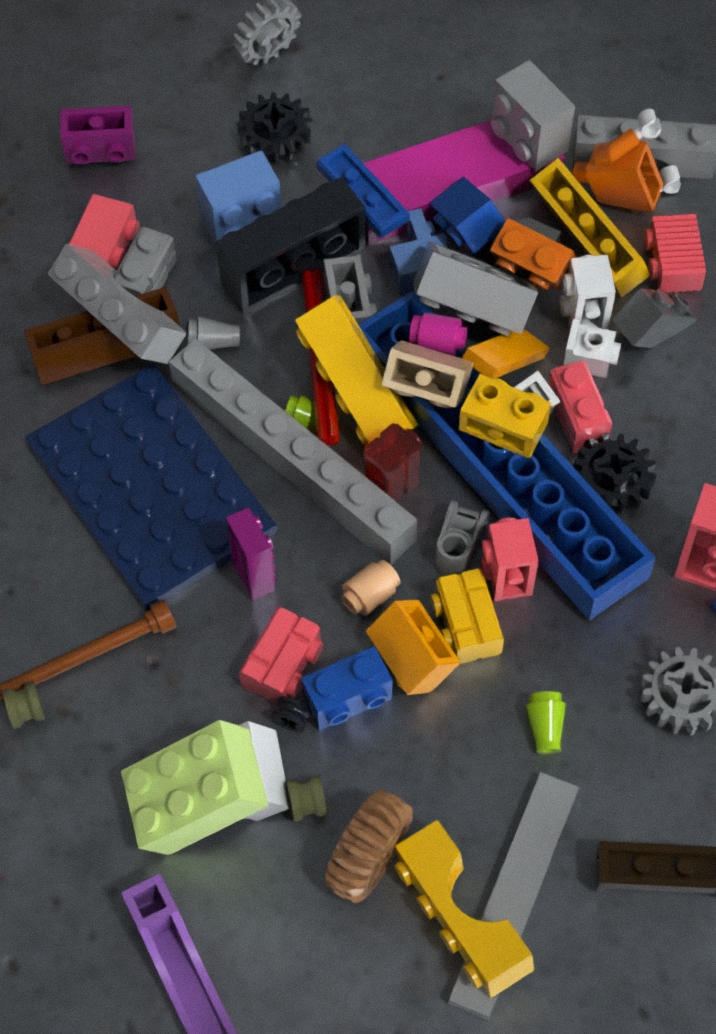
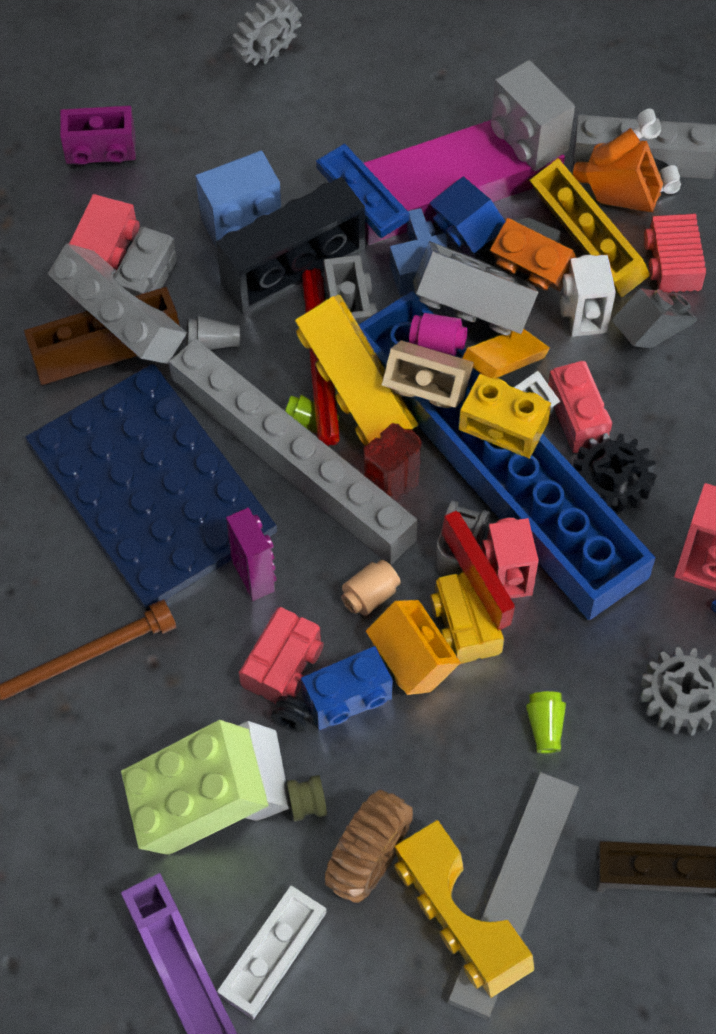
(23, 705): olive wheel -> none
(258, 123): black gear -> none
(271, 952): none -> white plate
(478, 570): none -> red tile
(593, 346): white brick -> none

